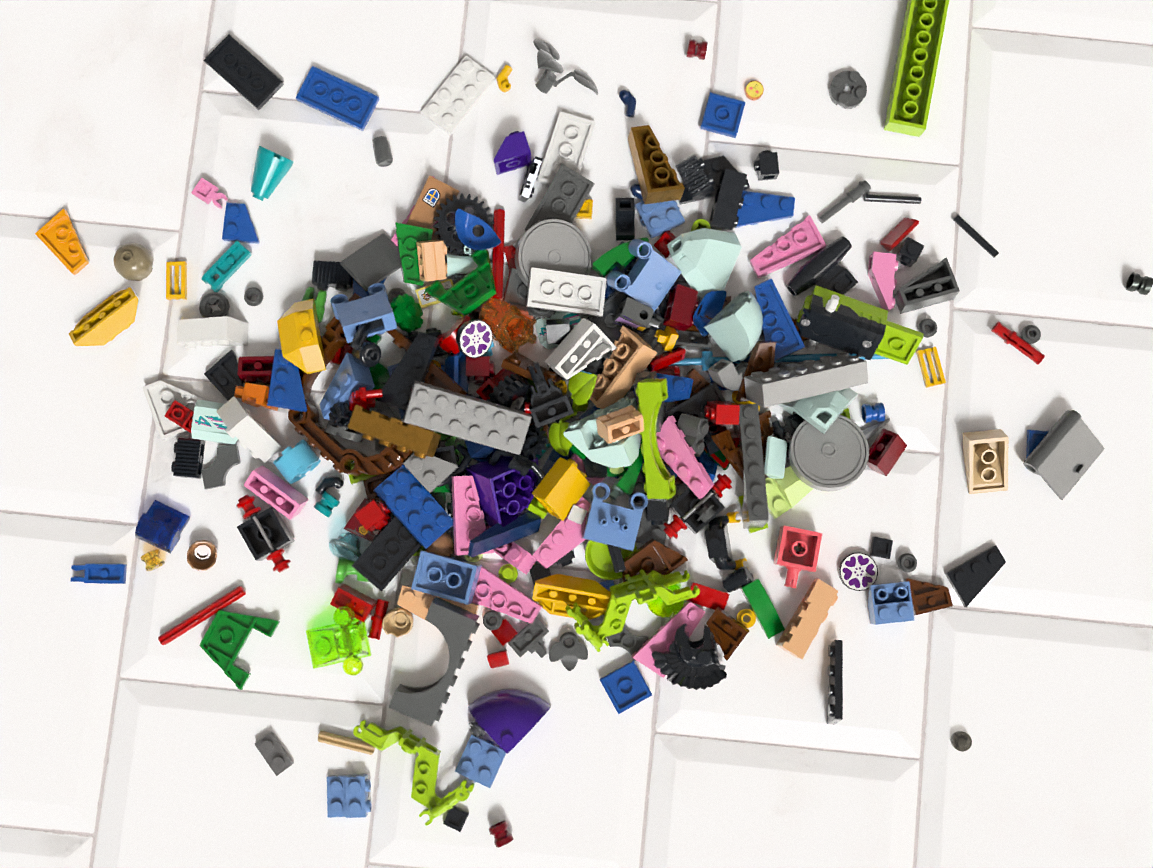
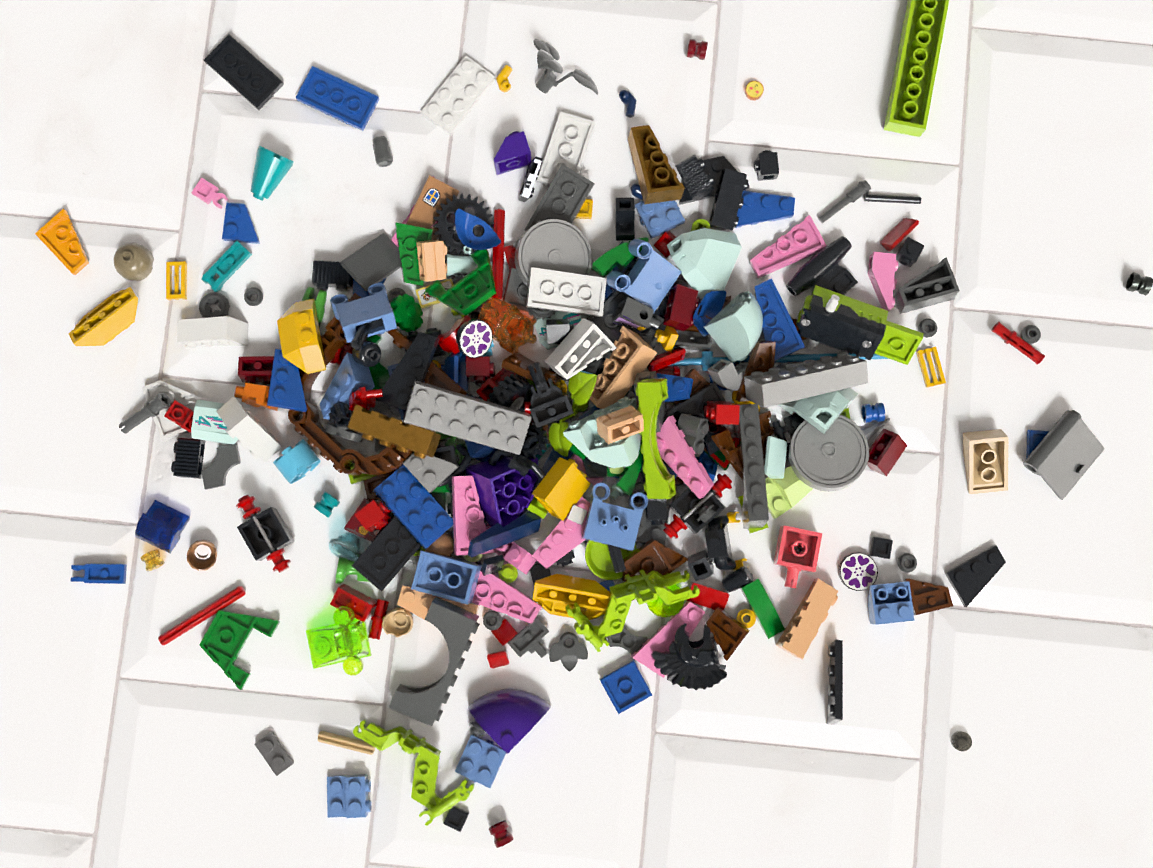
(150, 409): none -> dark grey pin
(225, 375): black wing -> none
(276, 492): bright pink brick -> none
(331, 481): black arm -> none
(492, 565): none -> black tile
(700, 565): none -> black brick
(722, 115): blue plate -> none
(855, 81): dark grey plate -> none
(976, 236): black bar -> none

